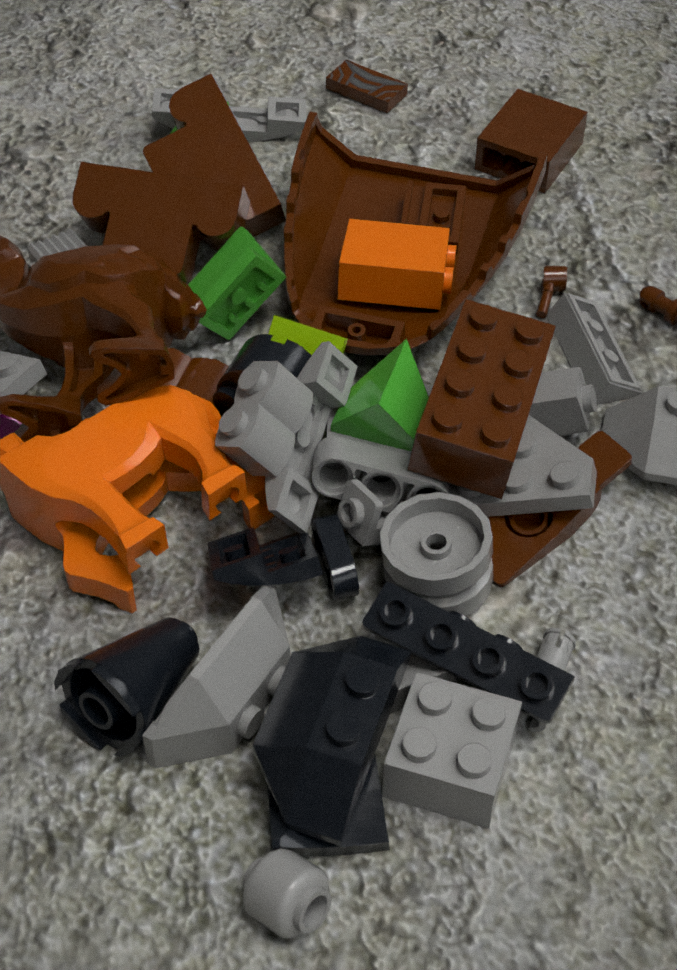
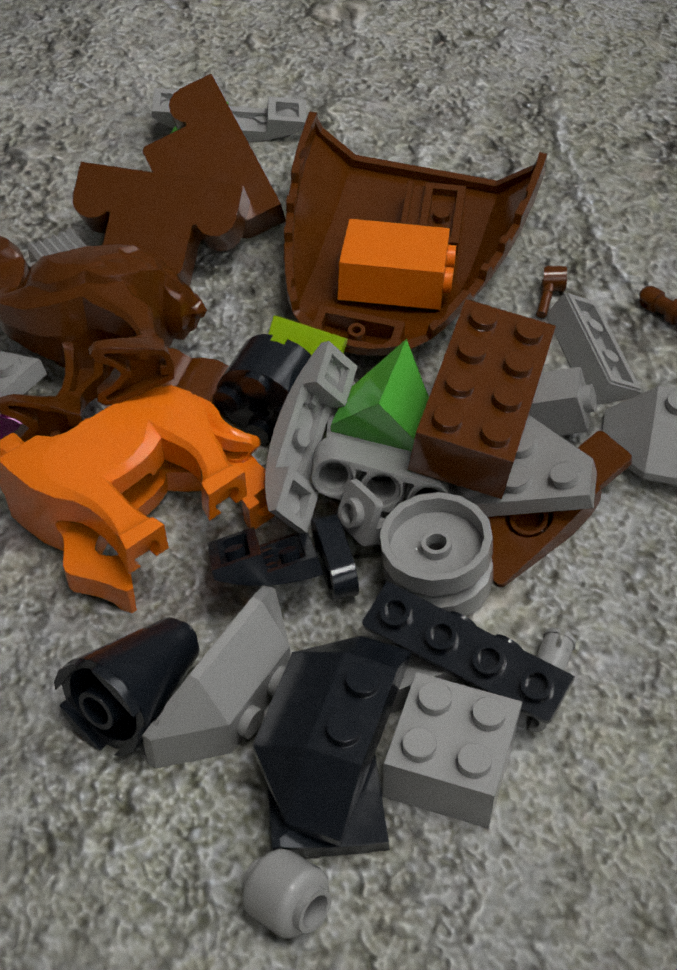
(235, 283): bright green bracket -> none
(264, 419): light grey brick -> none
(366, 86): reddish brown tile -> none
(524, 129): reddish brown brick -> none

